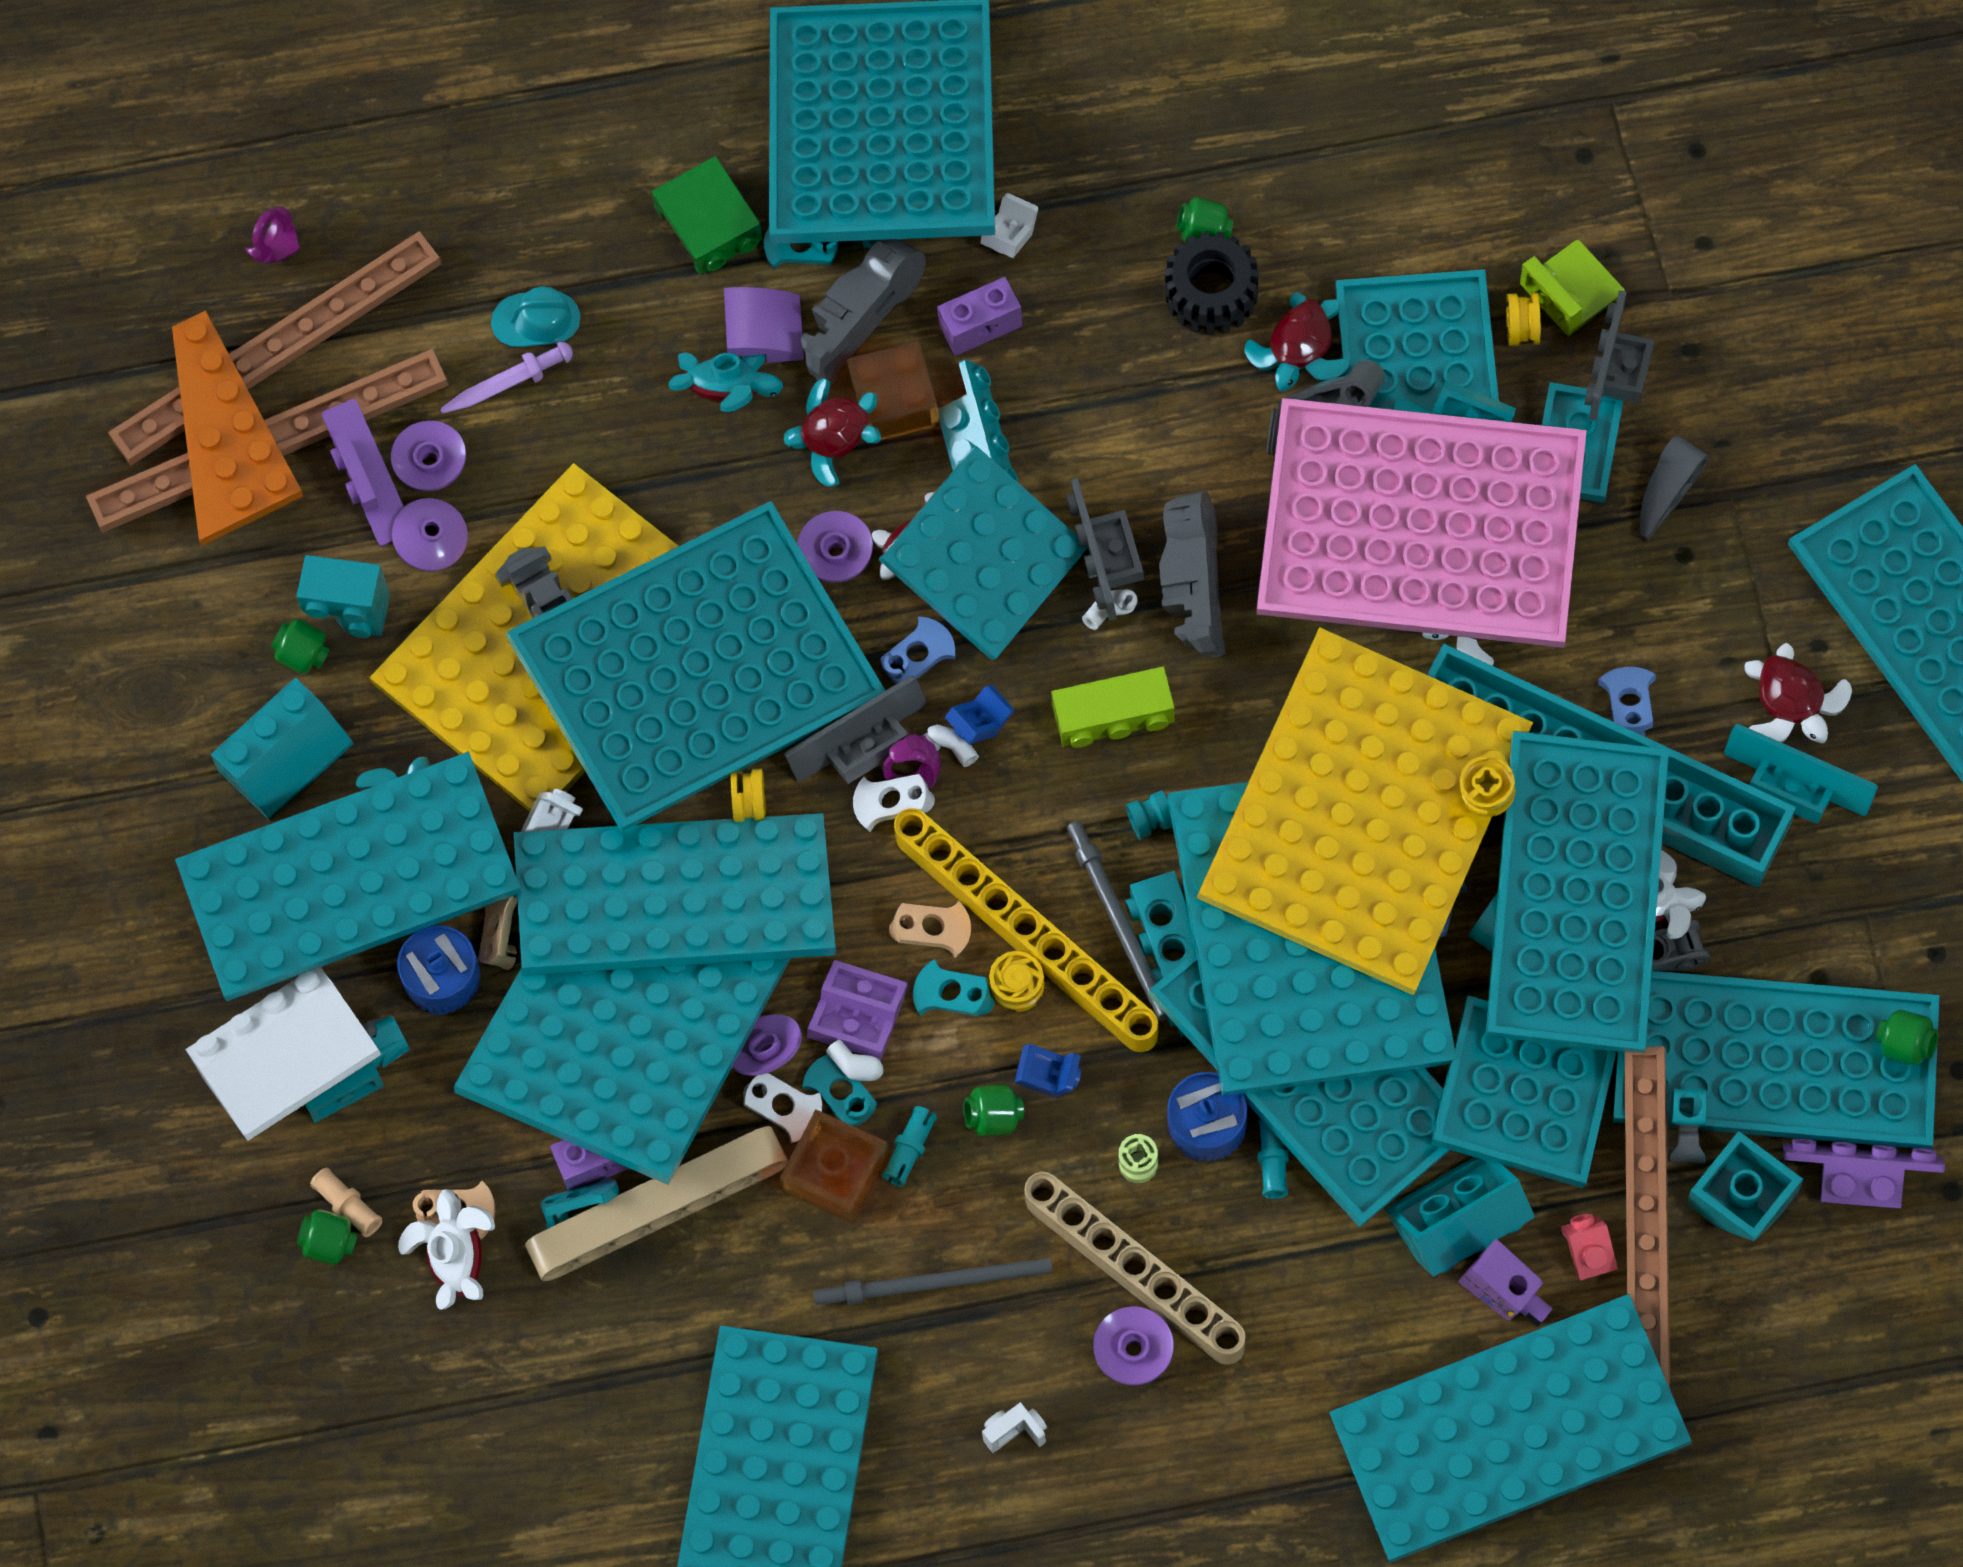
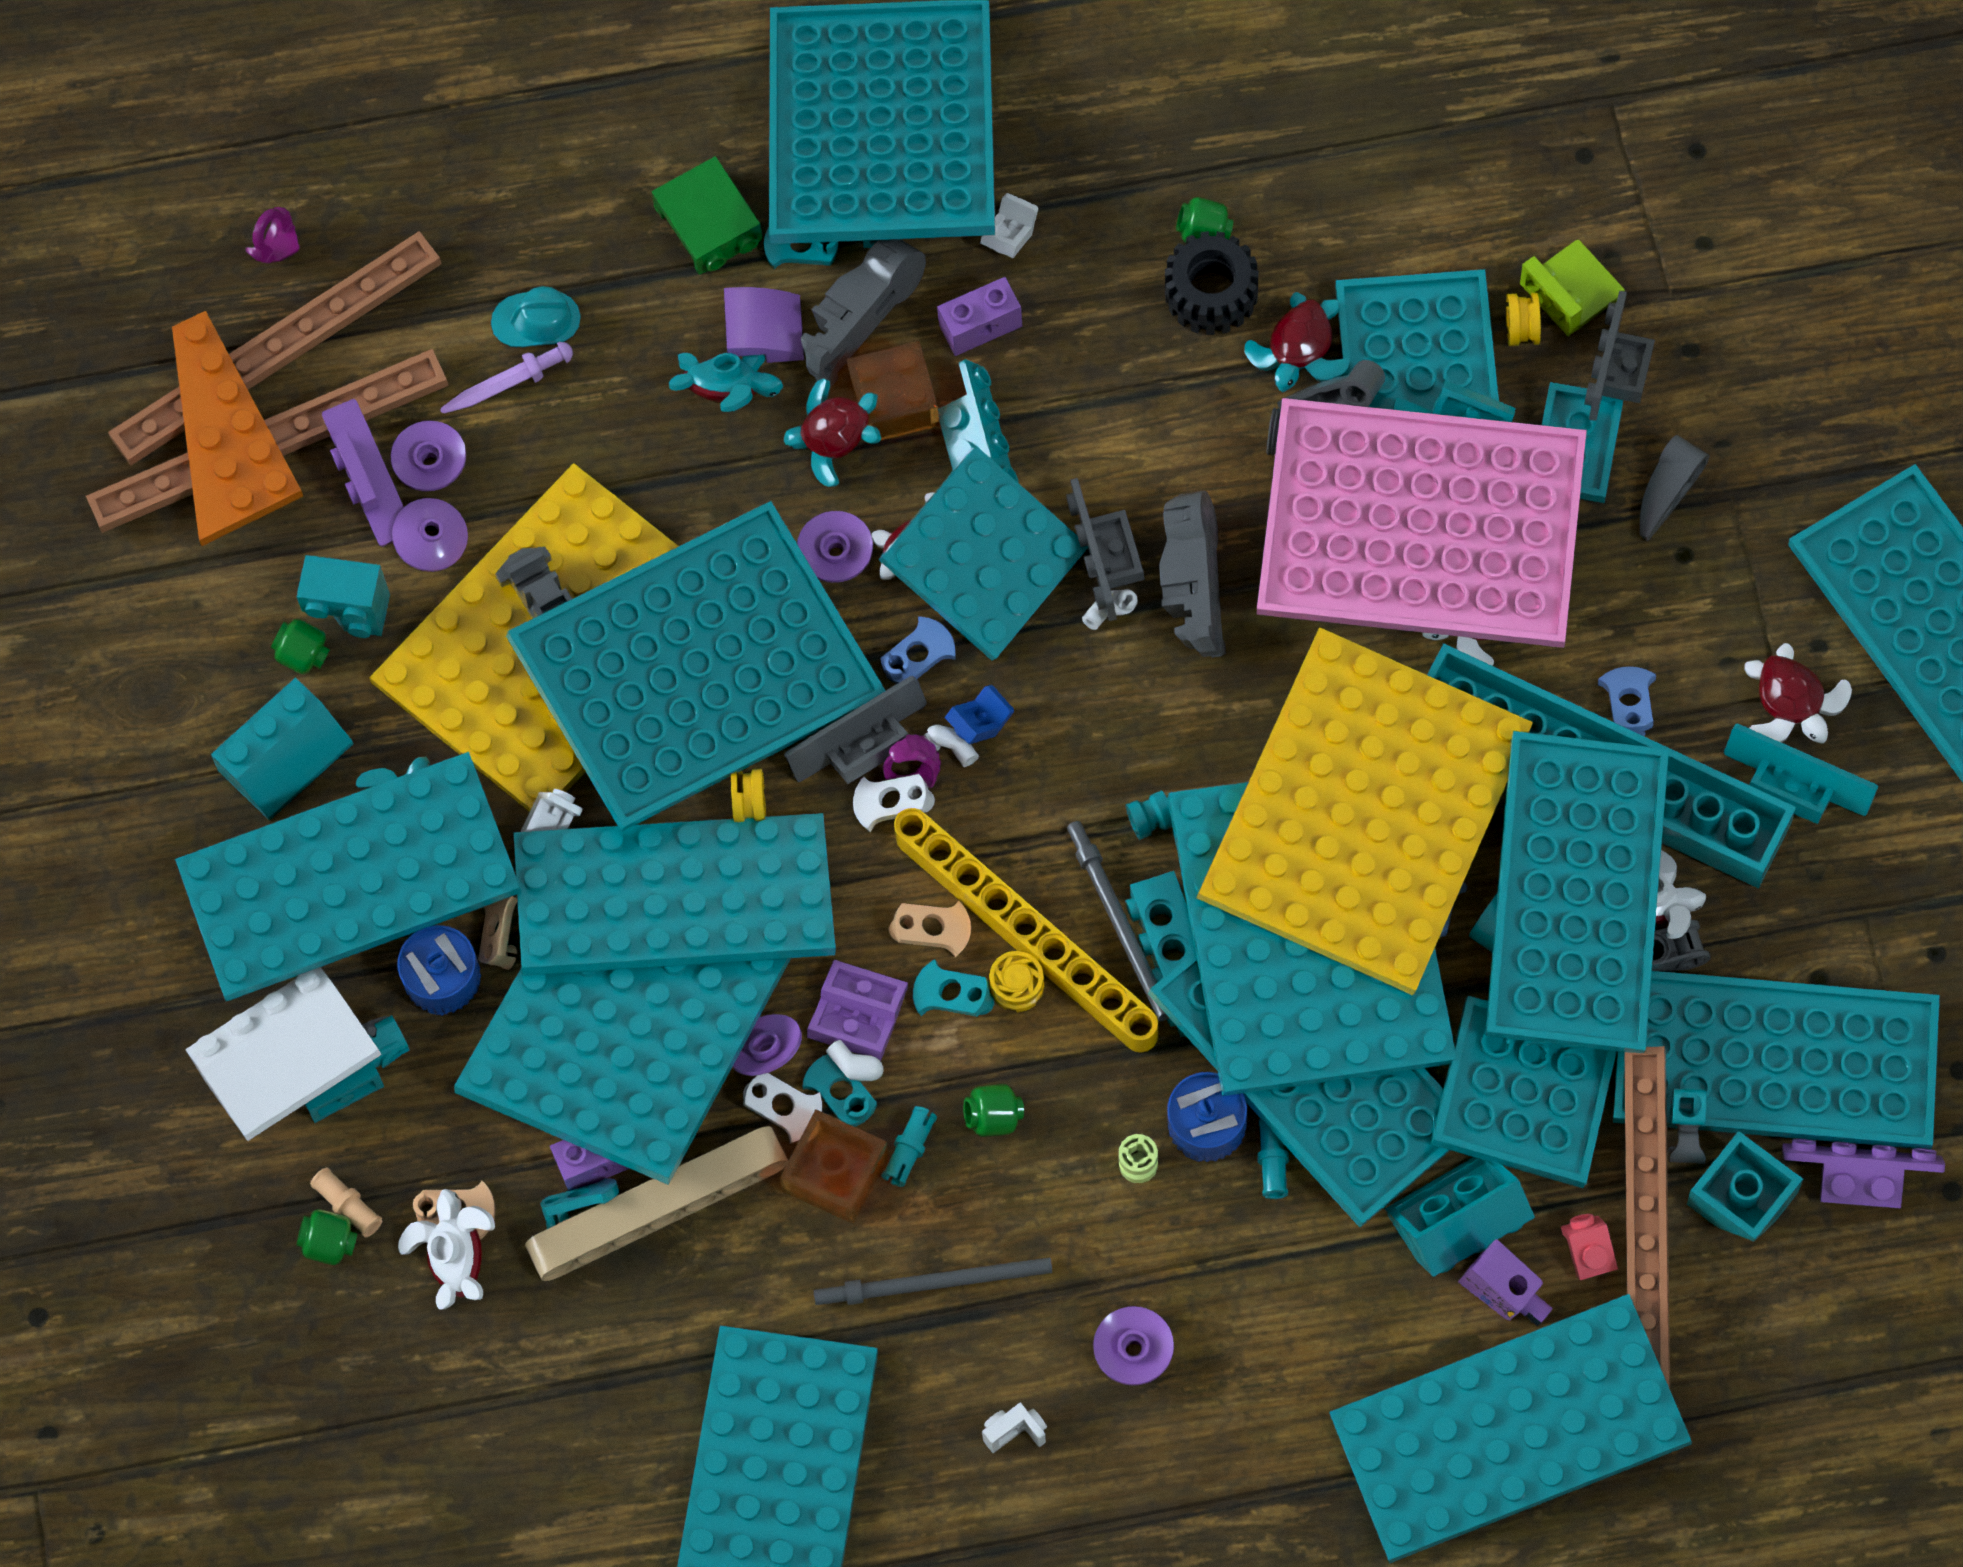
(1048, 1071): blue bracket -> none
(1113, 707): lime brick -> none
(1140, 1285): tan beam -> none
(1487, 786): yellow wheel -> none
(1907, 1037): green head -> none

